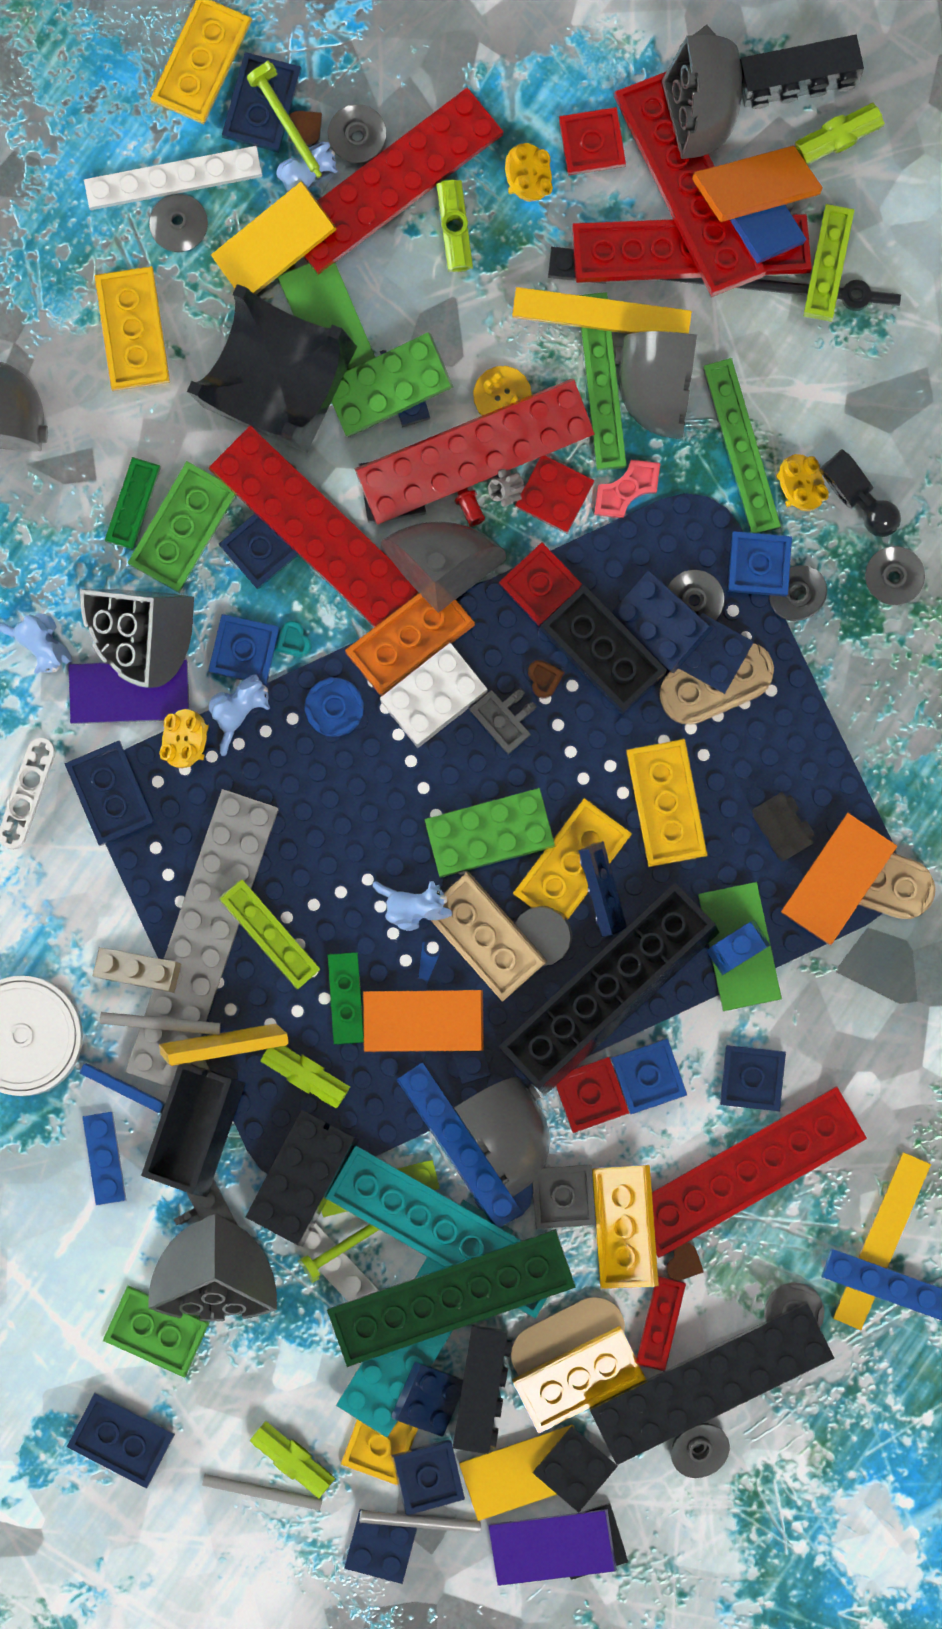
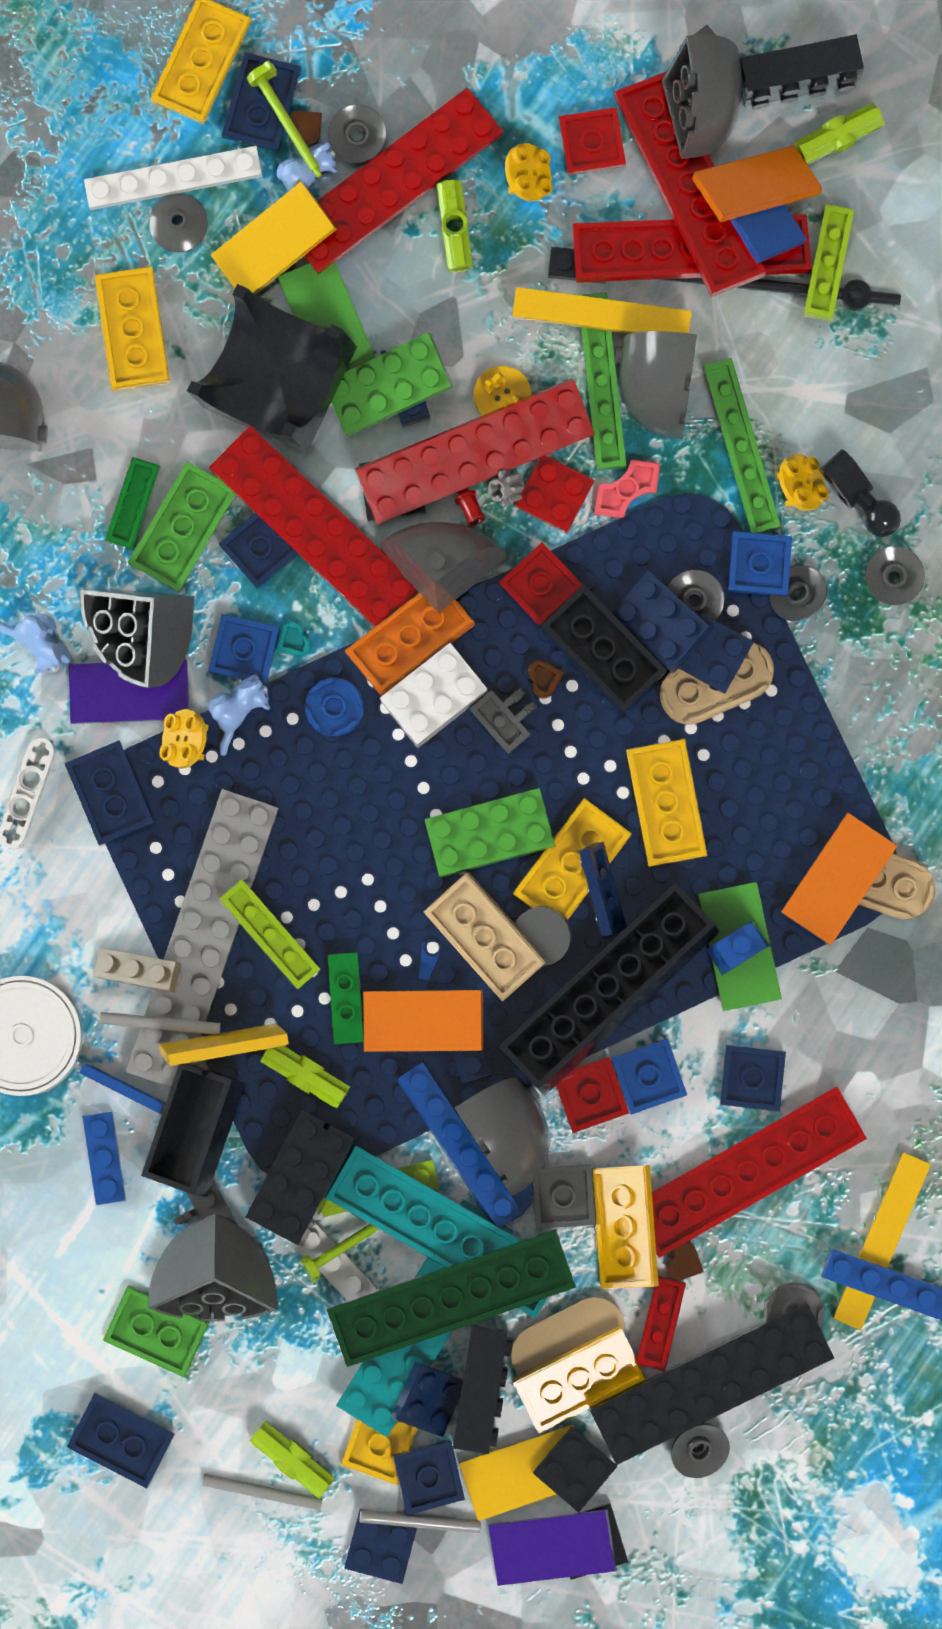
(408, 908): light blue animal -> none
(782, 826): clear smoke brick -> none

